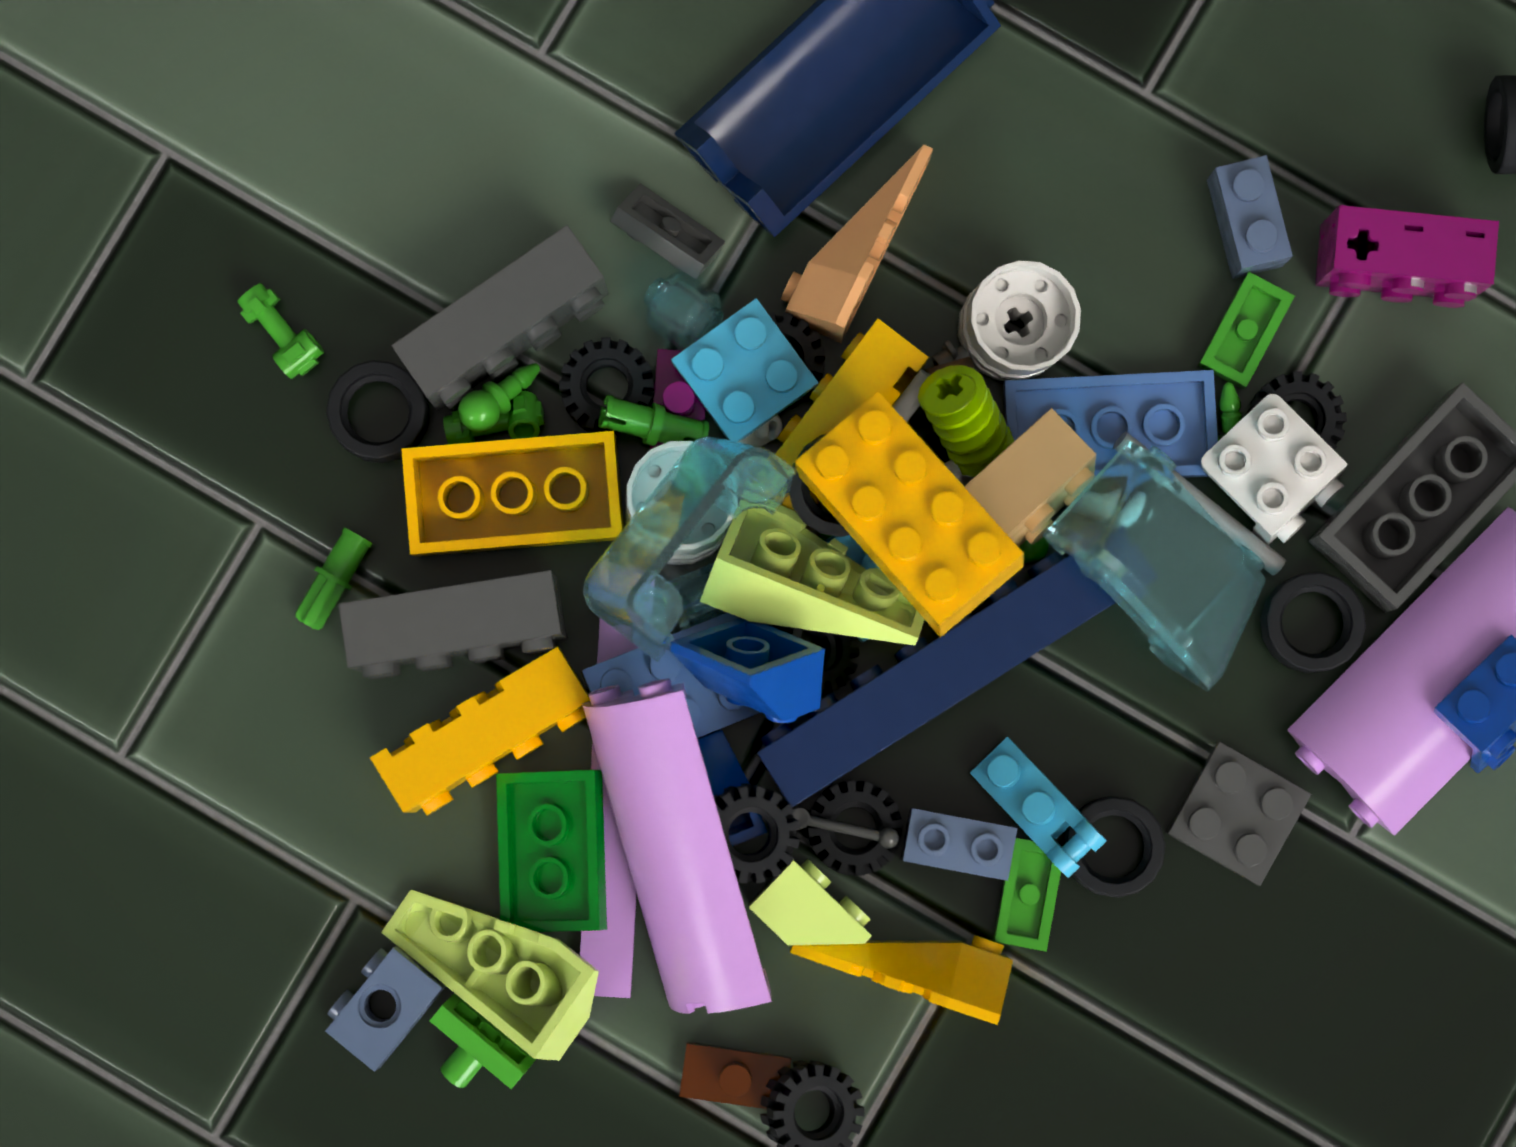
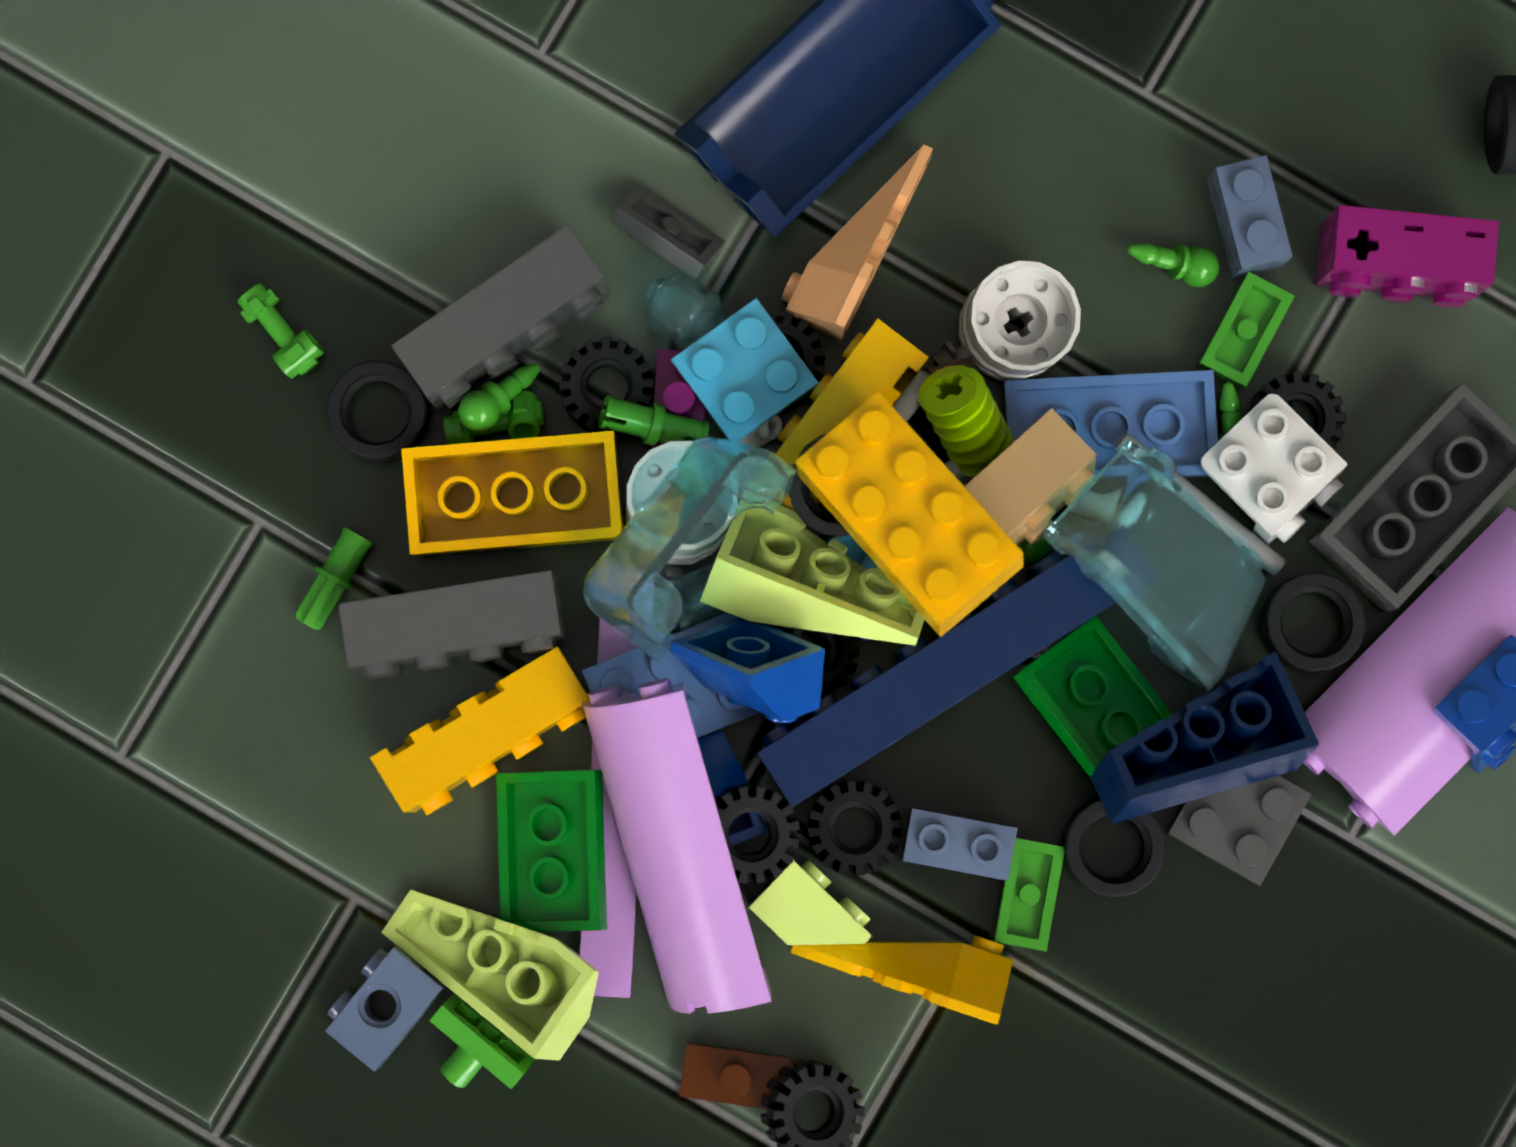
(887, 837): dark grey hinge -> none
(1036, 805): medium azure plate -> none
(1091, 693): none -> green plate
(1194, 265): none -> bright green bar
(1212, 745): none -> dark blue wedge

